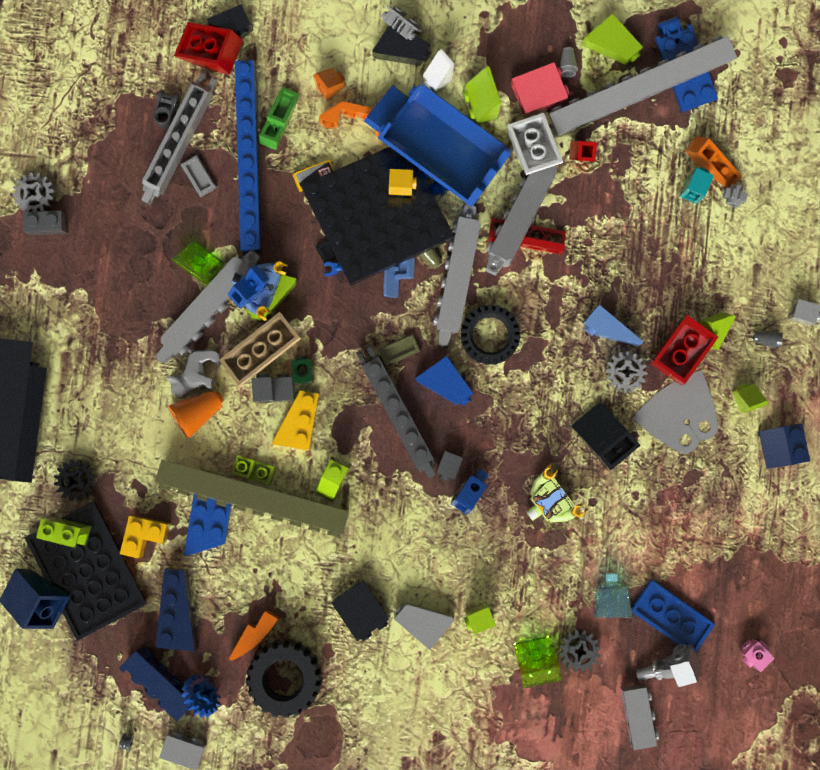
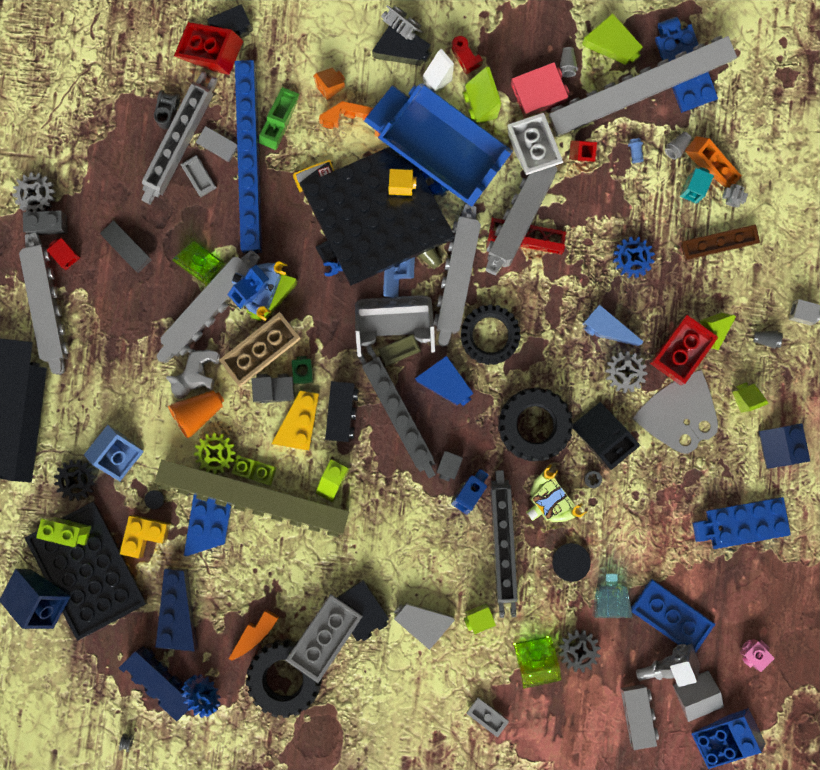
(43, 303): none -> light grey hinge
(63, 253): none -> red brick
(113, 453): none -> medium blue slope
(125, 246): none -> dark grey slope
(154, 499): none -> black tile
(183, 750): light grey brick -> none
(205, 462): none -> lime gear
(217, 144): none -> light grey tile
(324, 638): none -> light grey tile
(341, 412): none -> black brick
(394, 317): none -> light grey windscreen
(465, 56): none -> red leg
(487, 717): none -> light grey plate
(503, 543): none -> dark grey hinge
(561, 424): none -> black tyre
(571, 562): none -> black tile
(598, 476): none -> dark grey bush
(627, 254): none -> blue gear
(636, 150): none -> medium blue pin
(678, 145): none -> light grey cone
(699, 697): none -> light grey slope
(720, 242): none -> reddish brown plate
(729, 739): none -> blue slope
(743, 523): none -> blue hinge

